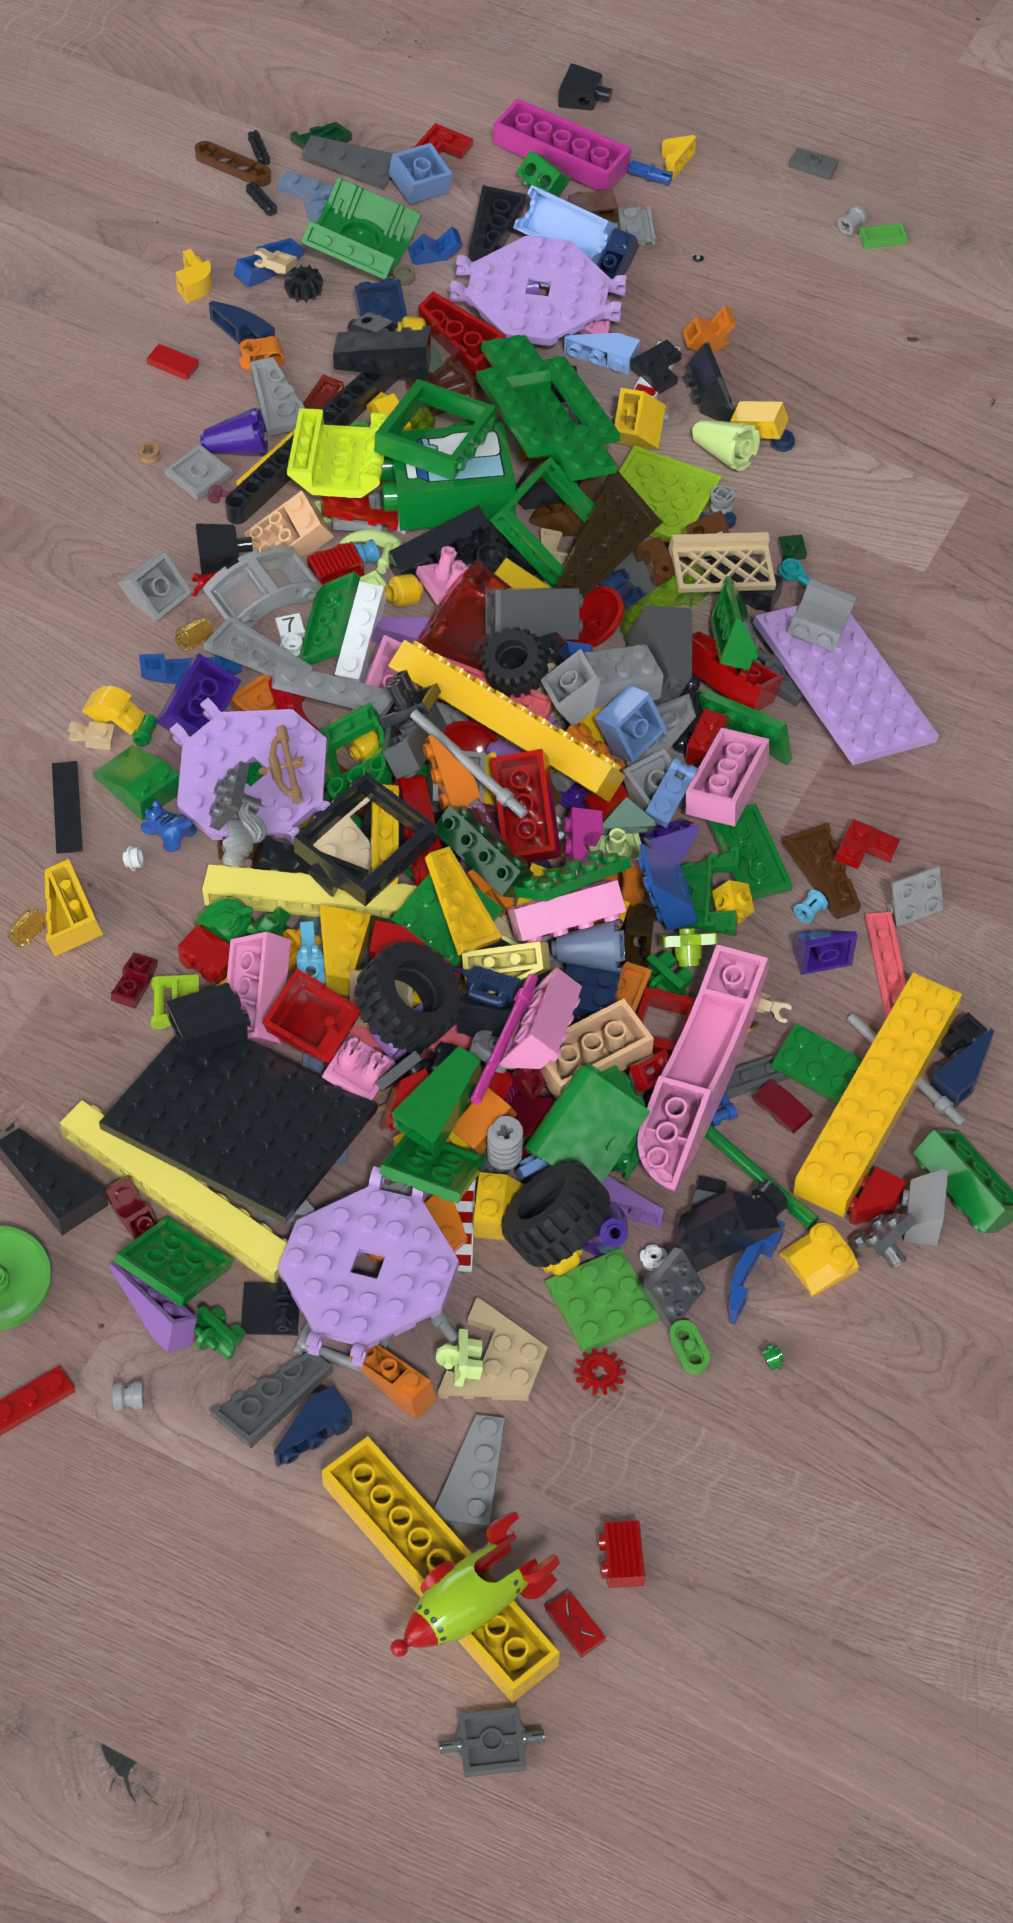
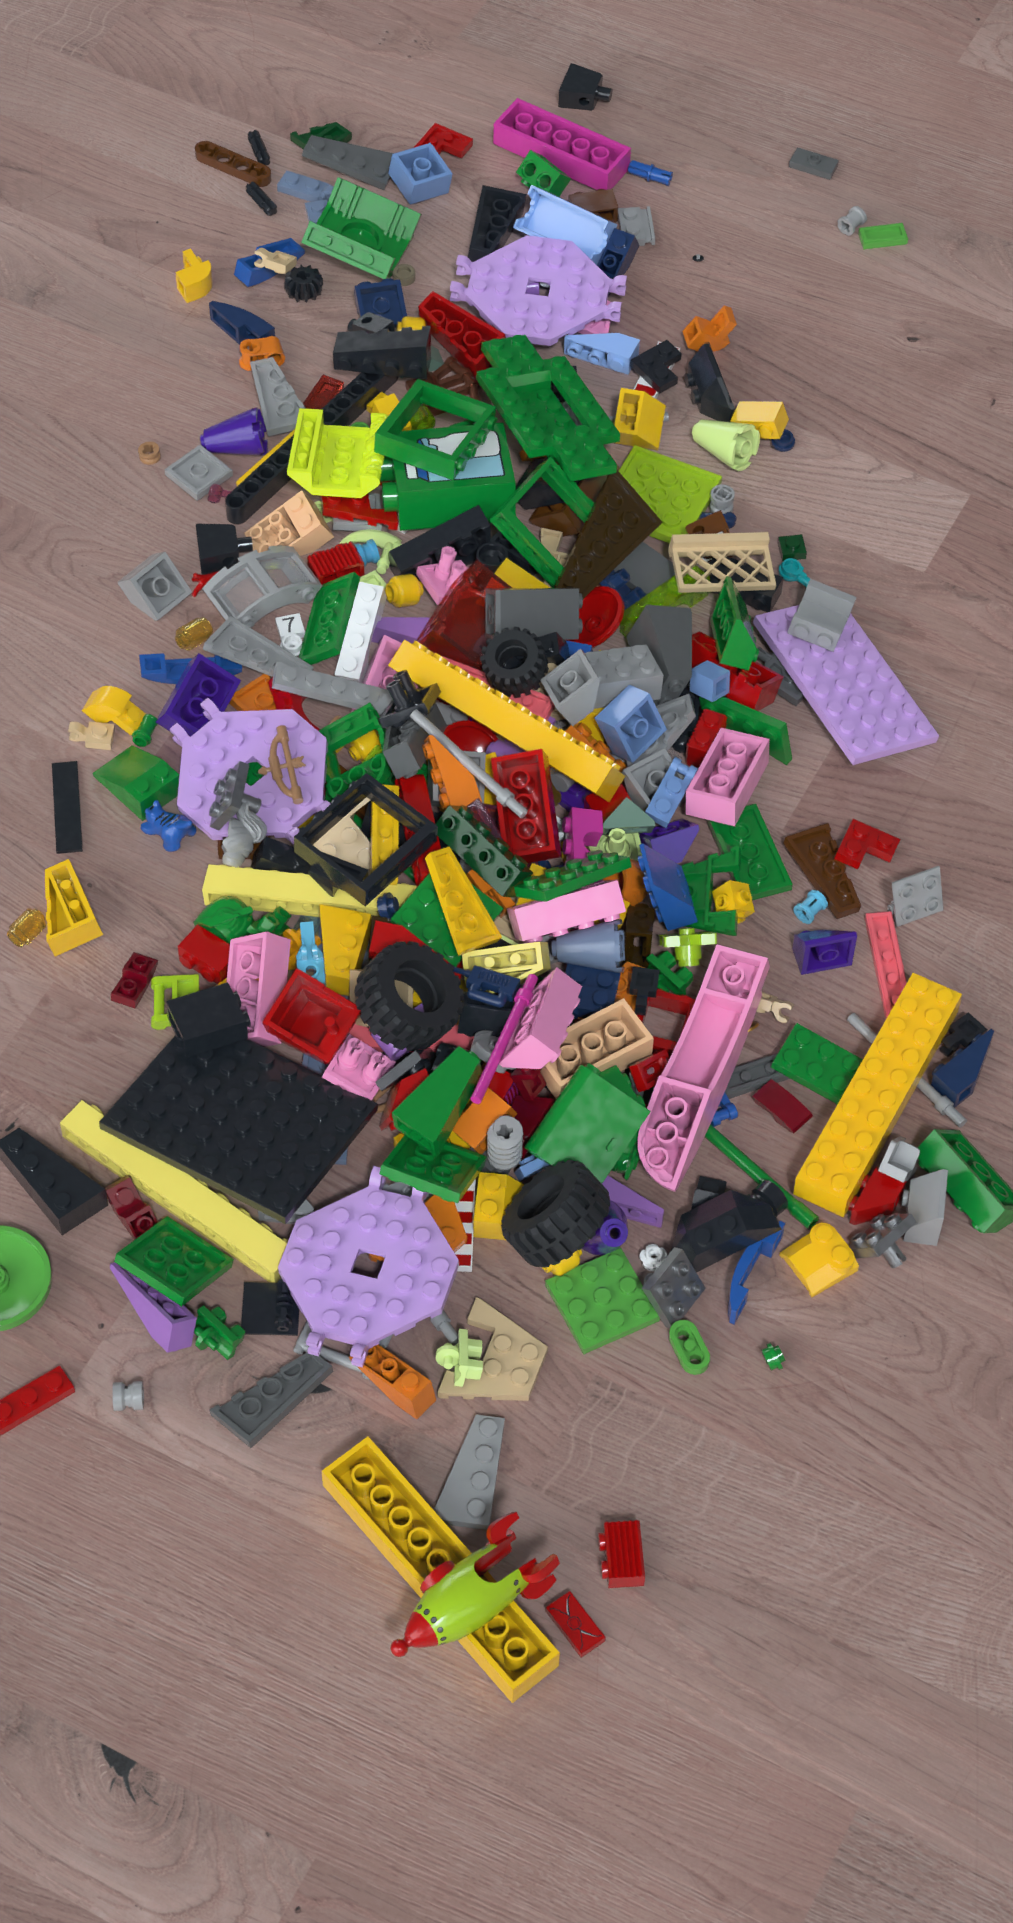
(133, 858): white plate -> none
(172, 361): red tile -> none
(317, 1421): dark blue slope -> none
(387, 905): none -> dark blue plate
(428, 250): blue slope -> none
(491, 1742): dark grey plate -> none
(592, 1363): red gear -> none
(644, 985): none -> black plate
(656, 560): reddish brown leg -> none
(678, 152): yellow slope -> none
(710, 681): none -> medium blue brick
(900, 1160): none -> light grey panel

